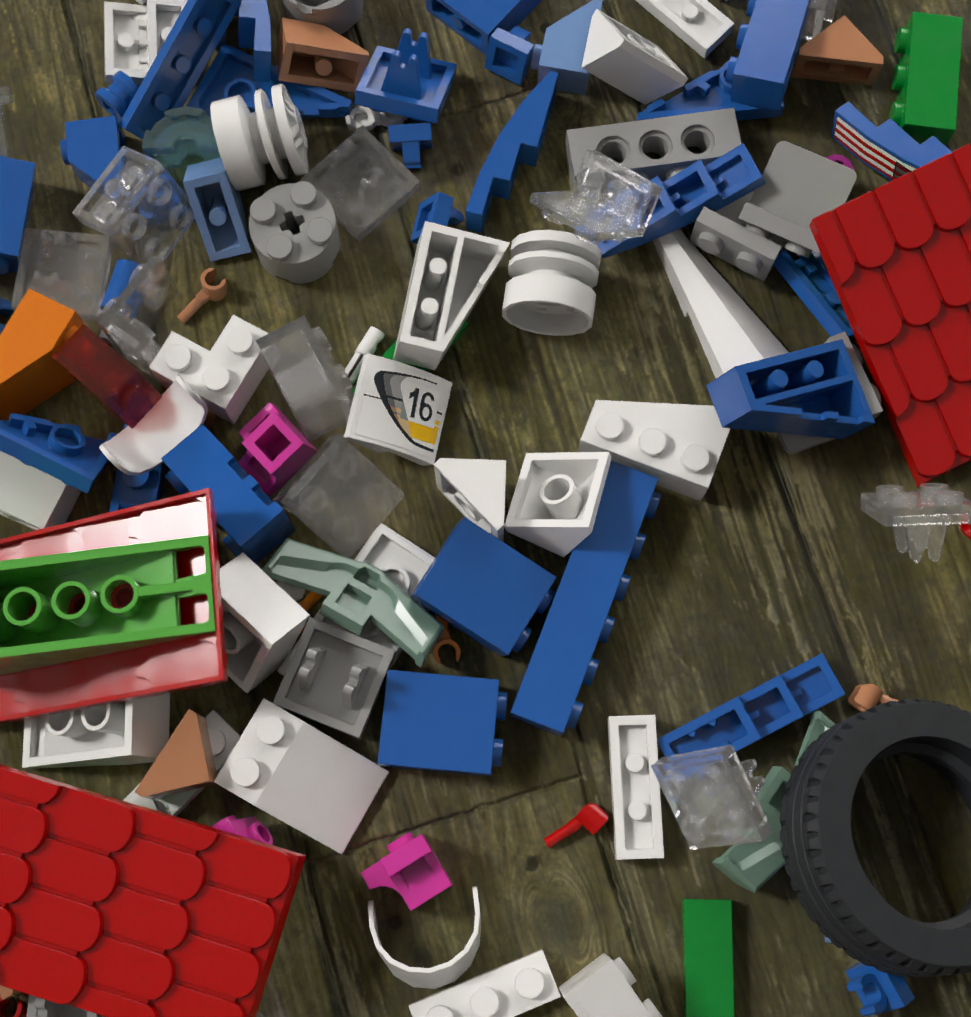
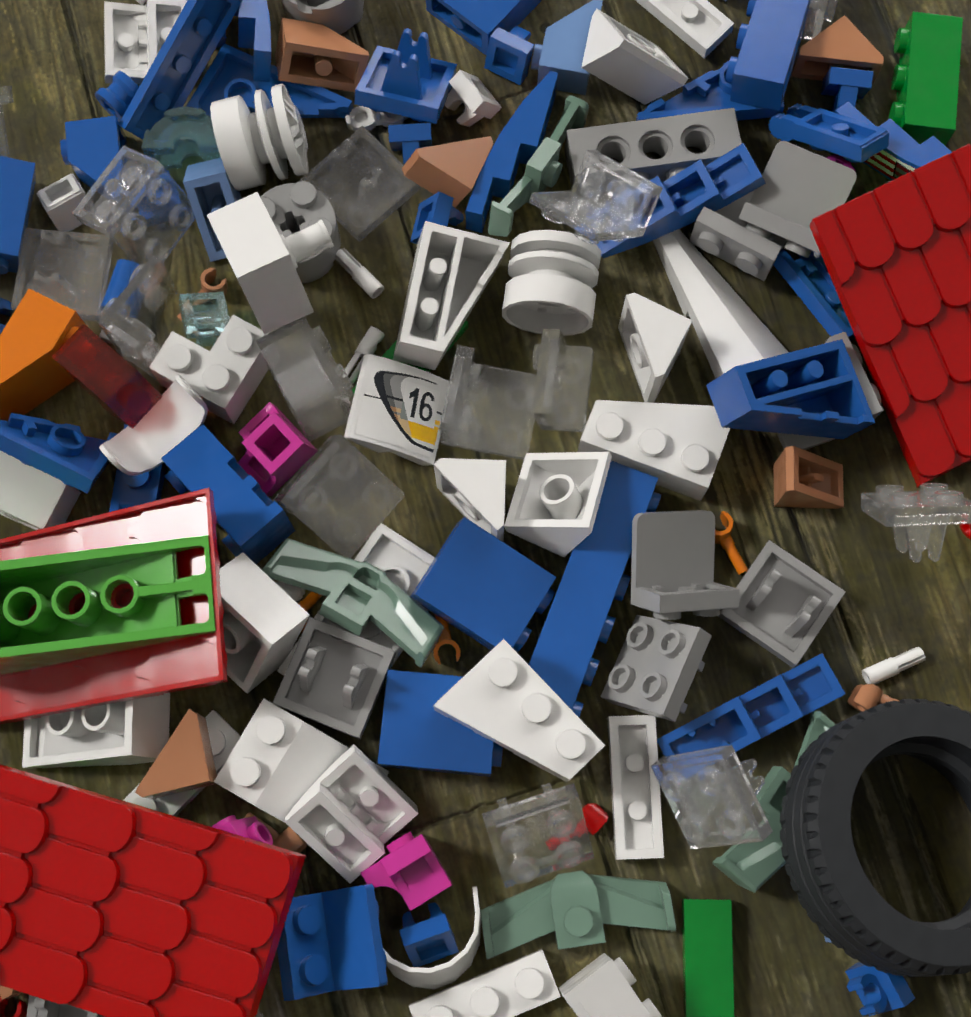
(61, 200): none -> white slope
(204, 316): none -> clear light blue tile
(267, 261): none -> white brick
(287, 839): none -> nougat hand
(332, 943): none -> blue bracket
(351, 813): none -> white slope
(359, 273): none -> white pin
(428, 939): none -> blue tile
(449, 166): none -> nougat slope
(474, 95): none -> white tile
(487, 408): none -> clear bracket
(521, 713): none -> white wedge
(538, 834): none -> clear plate
(540, 170): none -> sand green plate
(562, 383): none -> clear bracket
(576, 909): none -> sand green plate
(652, 341): none -> white slope
(656, 667): none -> light grey plate
(676, 565): none -> light grey bracket
(725, 540): none -> orange hand
(782, 604): none -> light grey plate
(807, 480): none -> nougat slope
(829, 132): none -> blue hinge
(846, 85): none -> blue tile
(892, 666): none -> white pin

